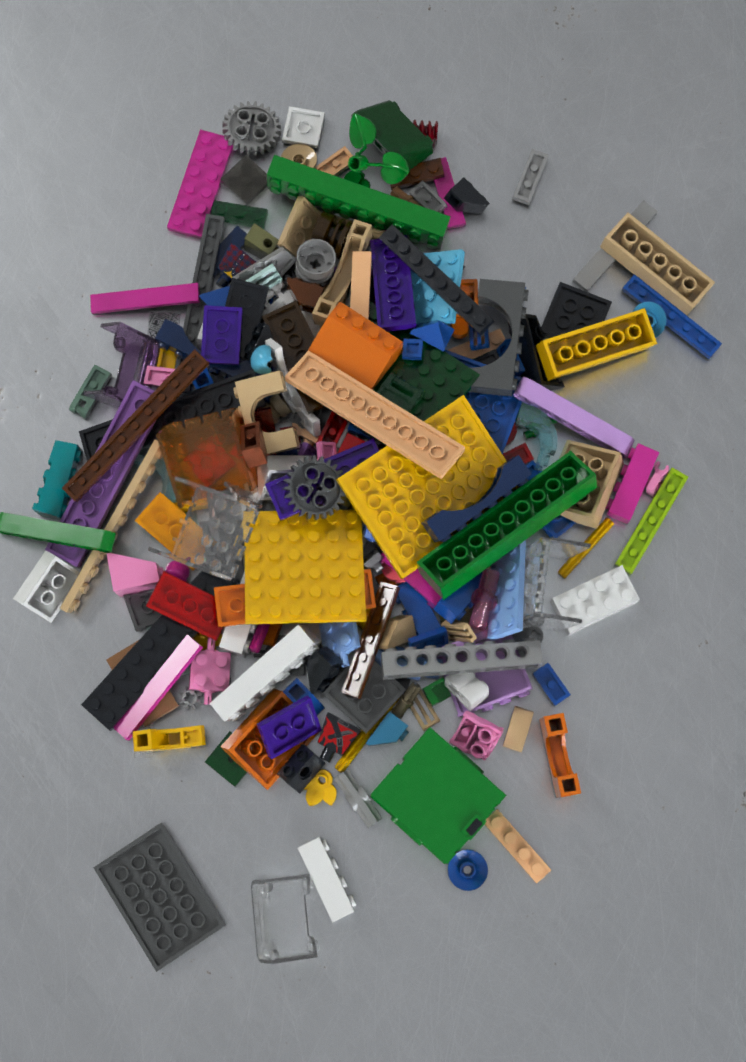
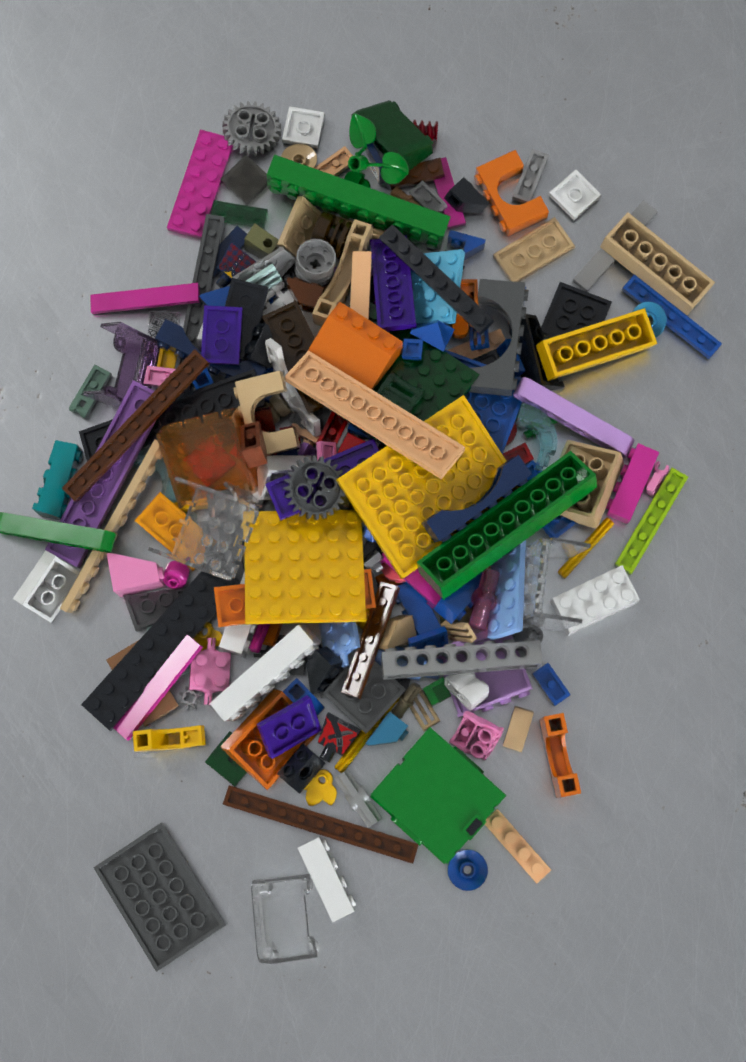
(185, 605): red tile -> none
(260, 358): medium azure hair -> none
(320, 824): none -> reddish brown plate
(374, 157): none -> dark blue tile
(471, 244): none -> blue slope
(511, 217): none -> orange arch
(534, 251): none -> tan tile
(574, 195): none -> white plate

